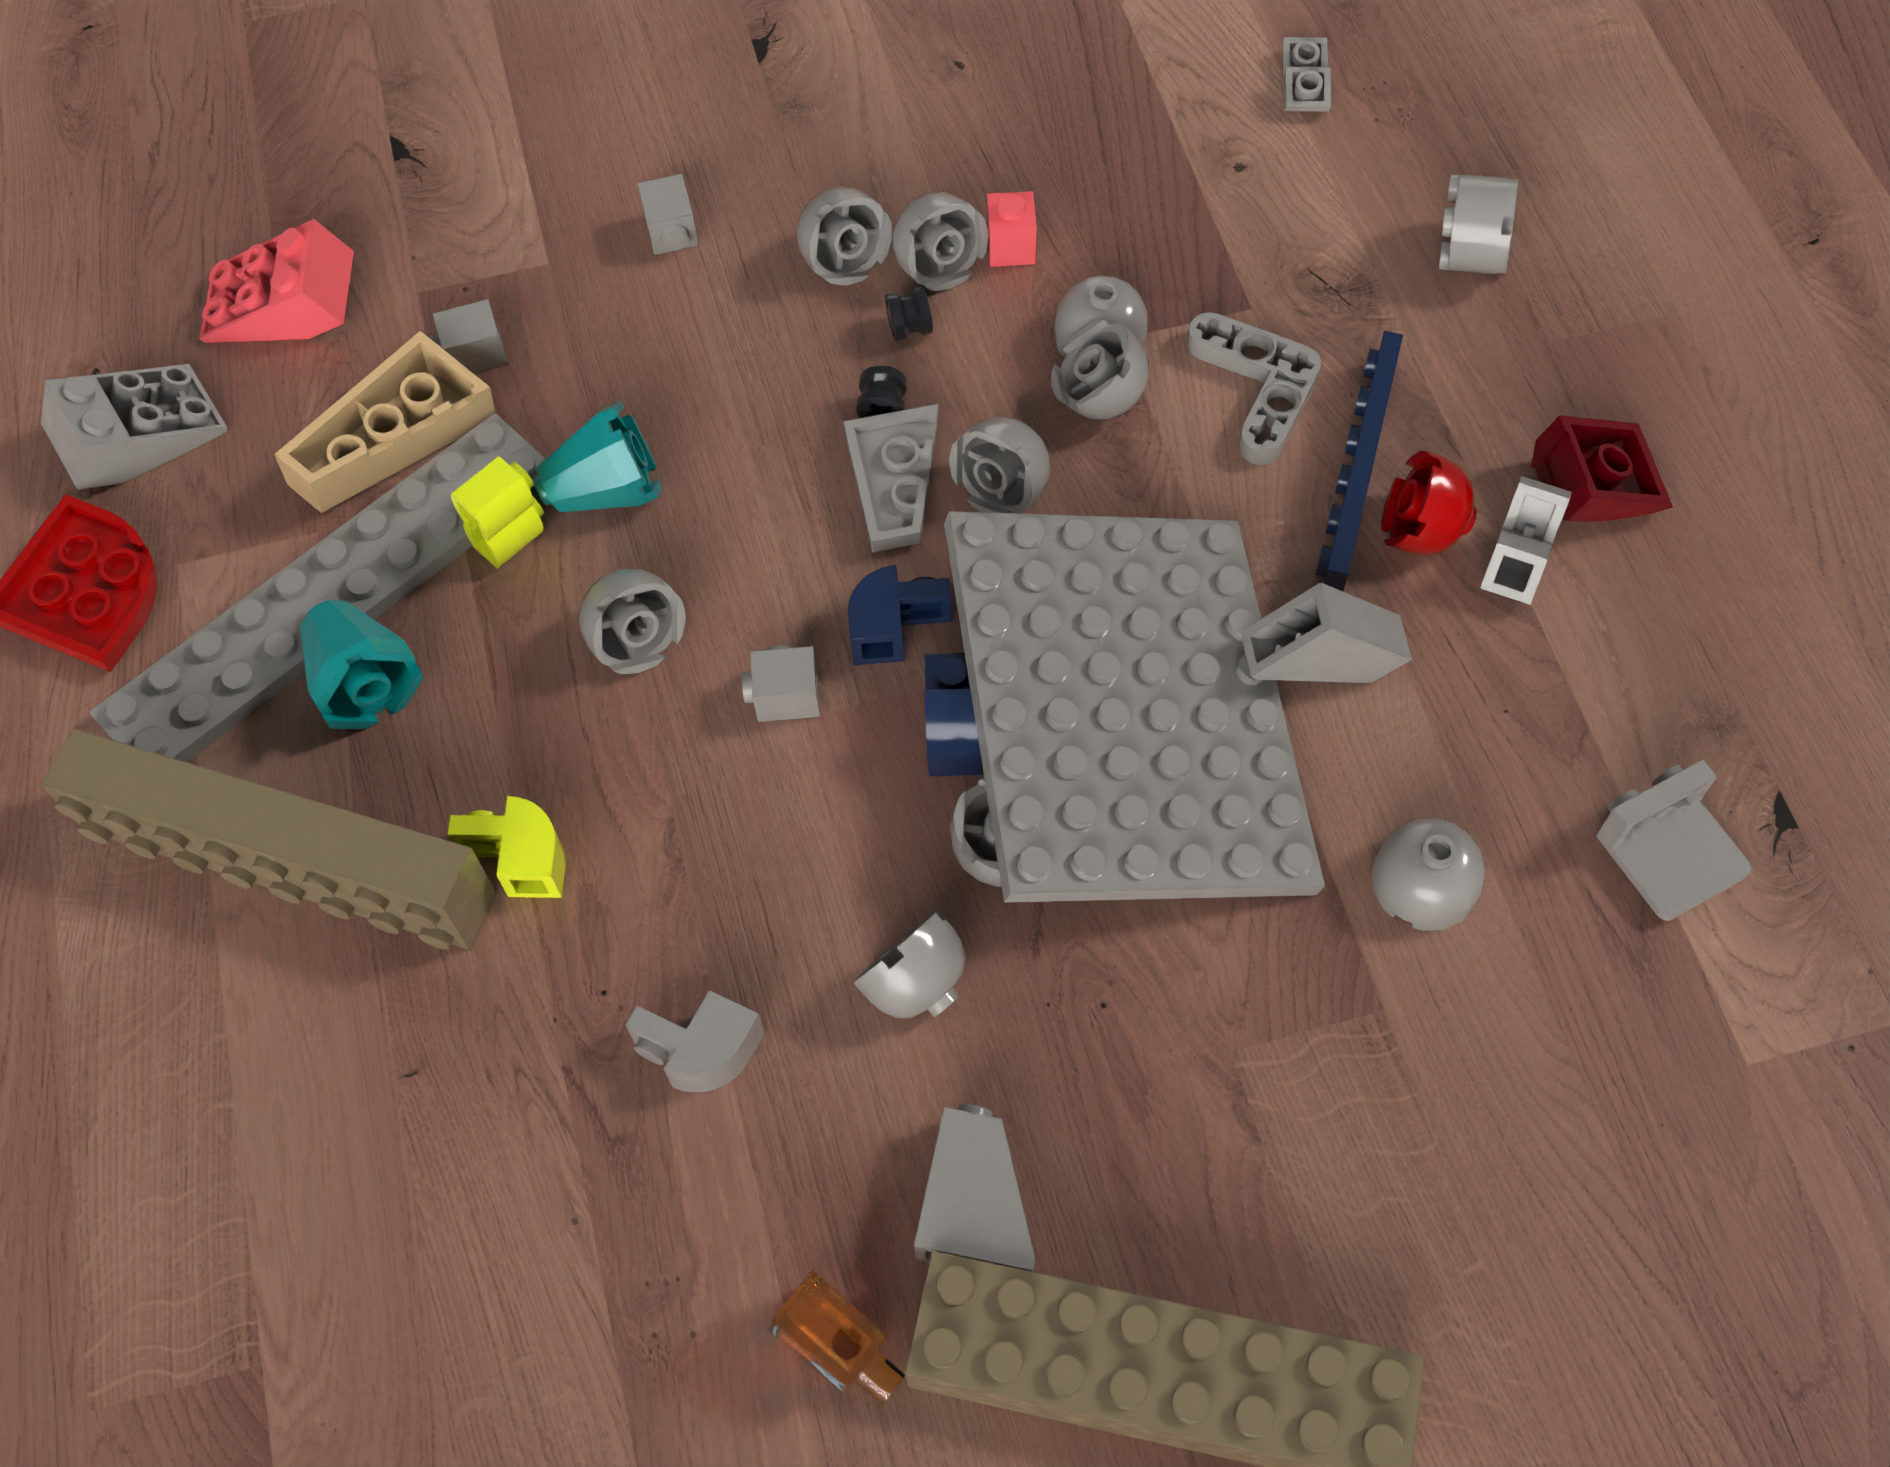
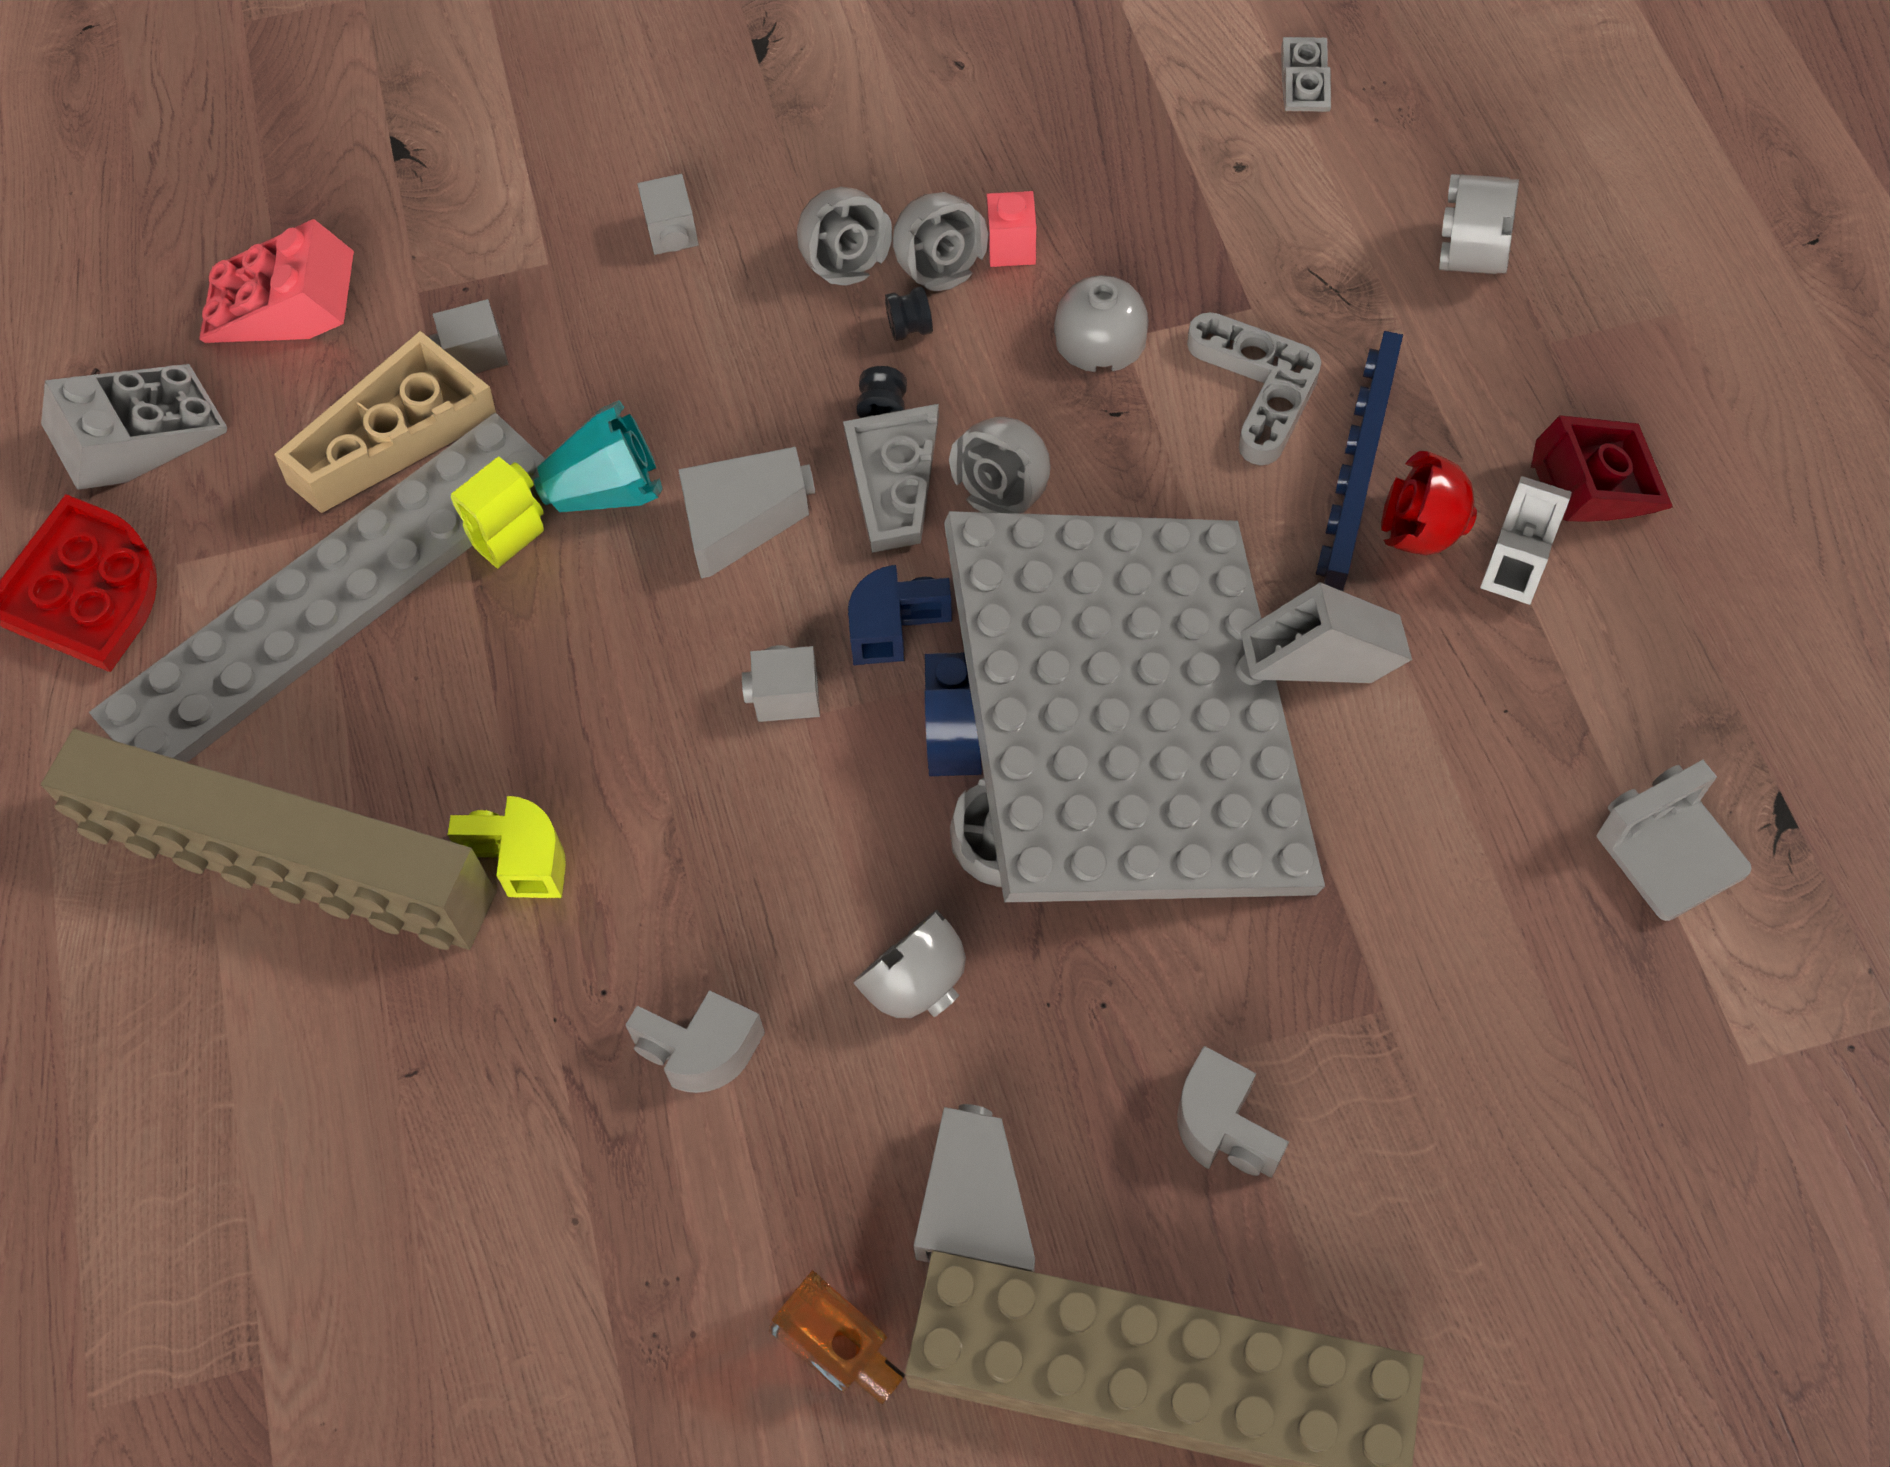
(355, 666): teal cone -> none
(631, 619): light grey cylinder -> none
(743, 504): none -> light grey slope
(1102, 371): light grey cylinder -> none
(1211, 1120): none -> light grey brick
(1428, 874): light grey cylinder -> none

